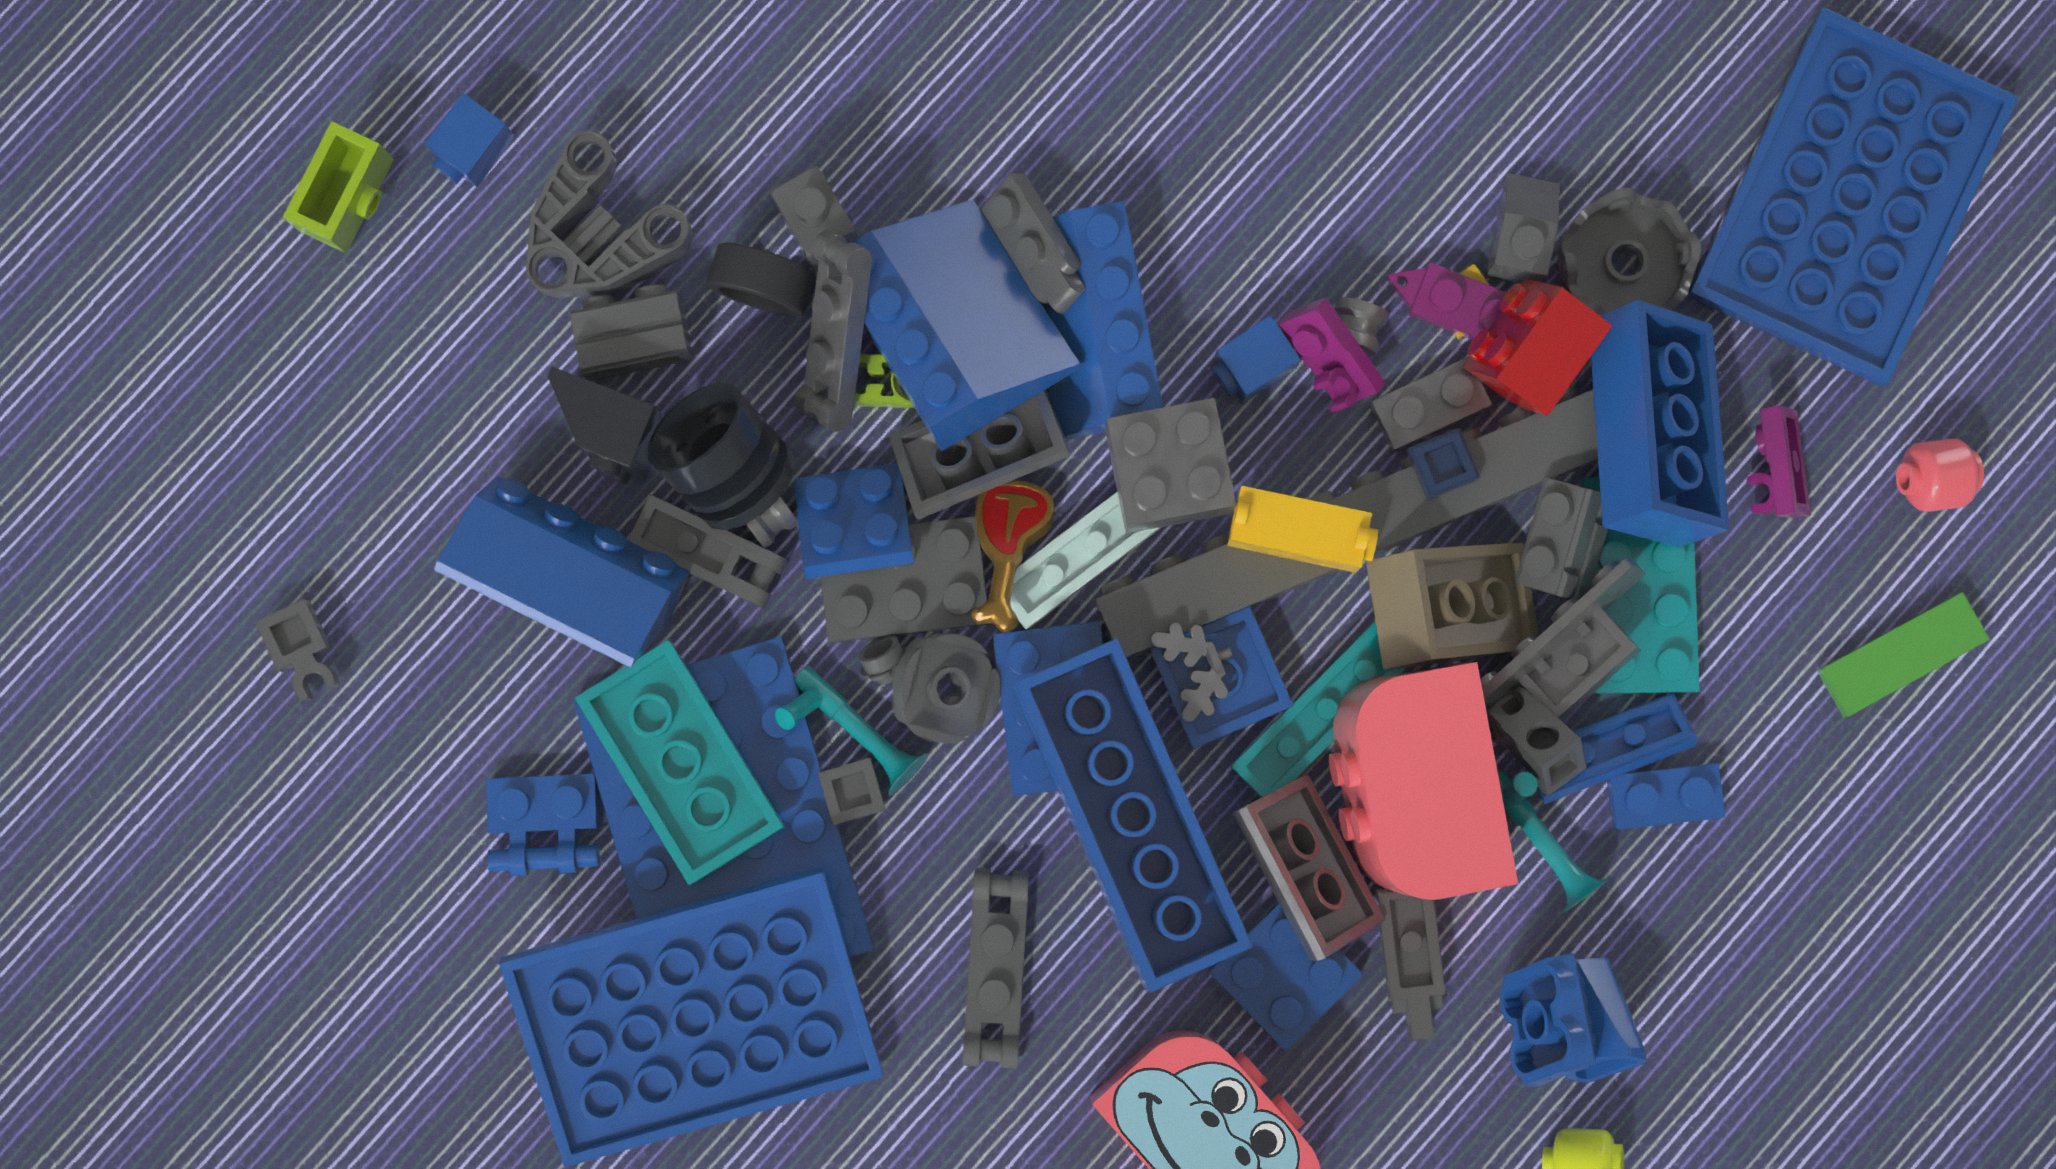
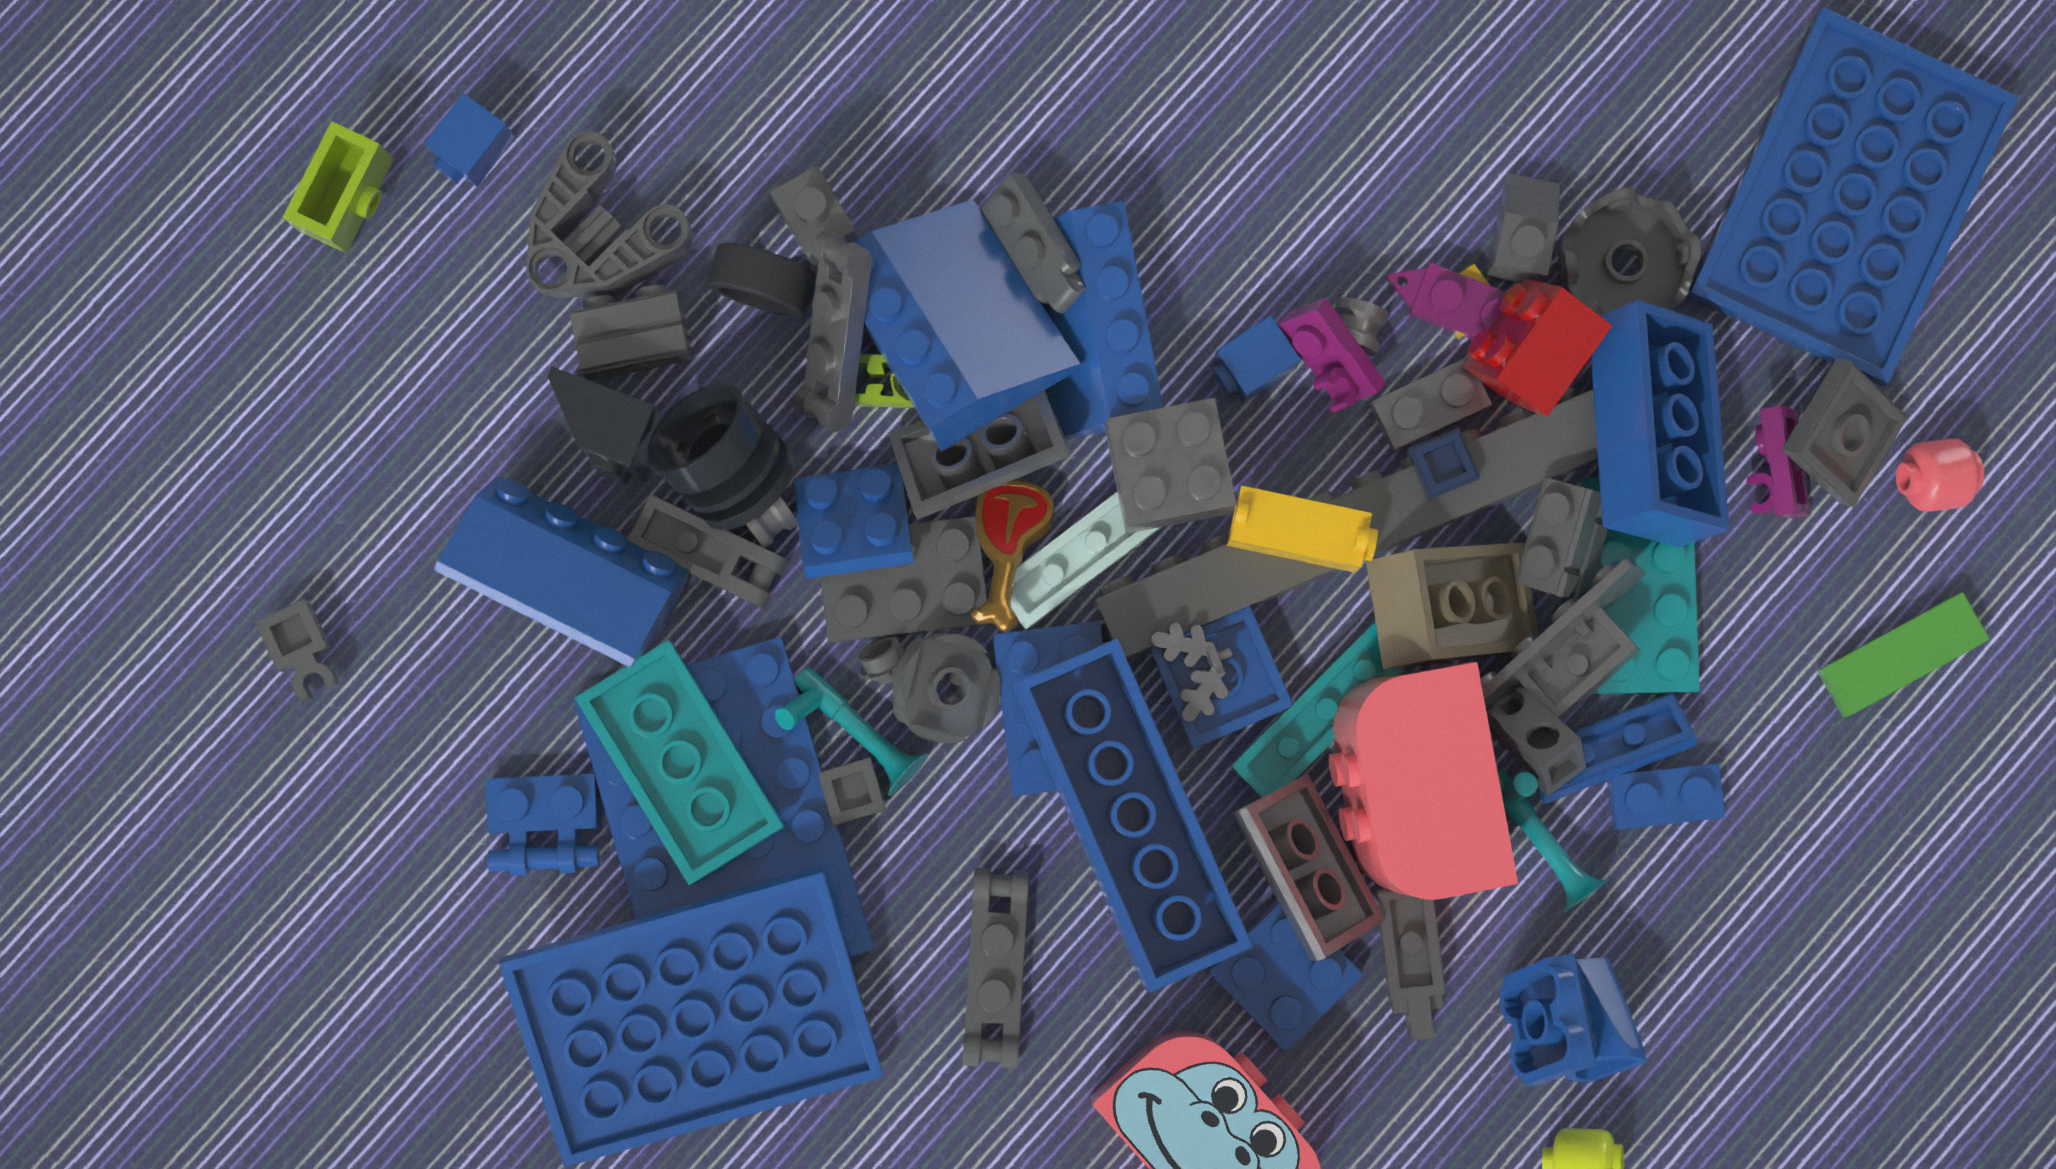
(1845, 432): none -> dark grey tile

